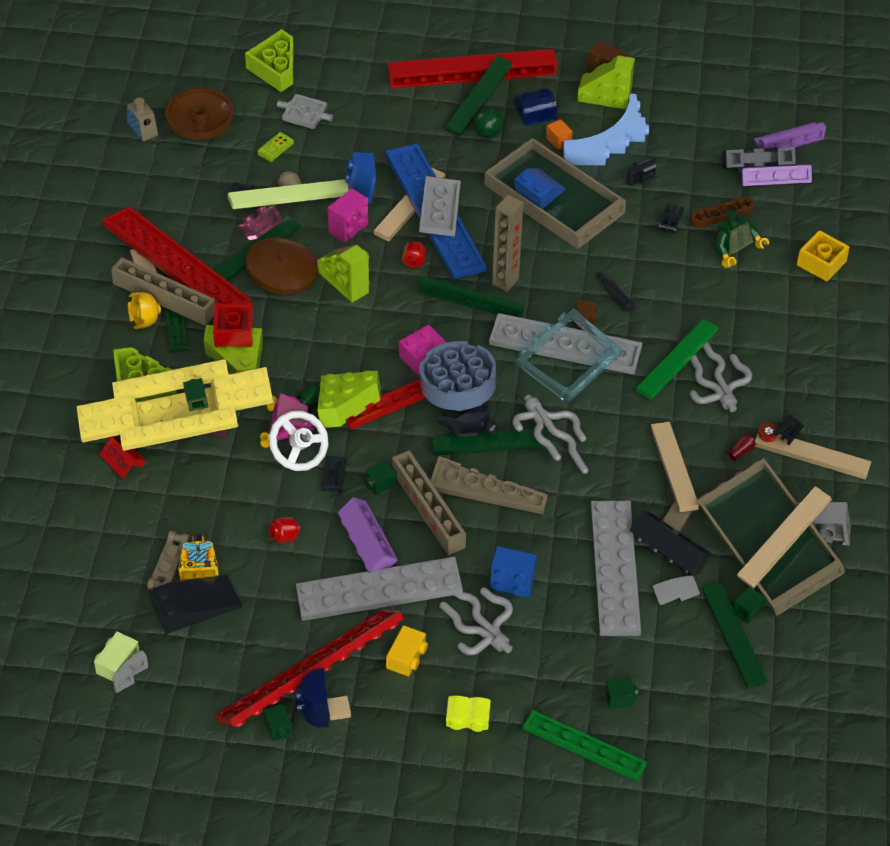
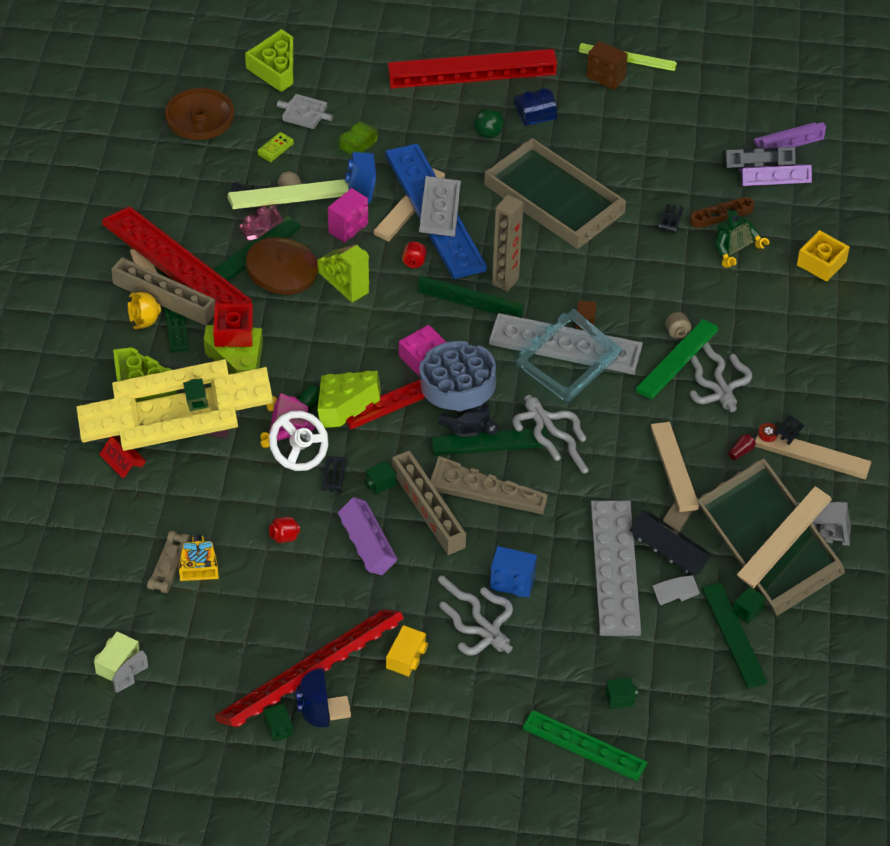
(141, 119): dark tan torso -> none
(193, 601): black slope -> none
(358, 138): none -> clear neon green brick
(379, 588): light grey plate -> none
(468, 713): neon yellow brick -> none
(479, 96): dark green tile -> none
(537, 187): blue slope -> none
(557, 133): orange brick -> none
(608, 84): lime brick -> none
(614, 140): light blue arch -> none
(616, 292): black axle -> none
(639, 59): none -> lime axle
(641, 172): black arm -> none
(677, 324): none -> dark tan head

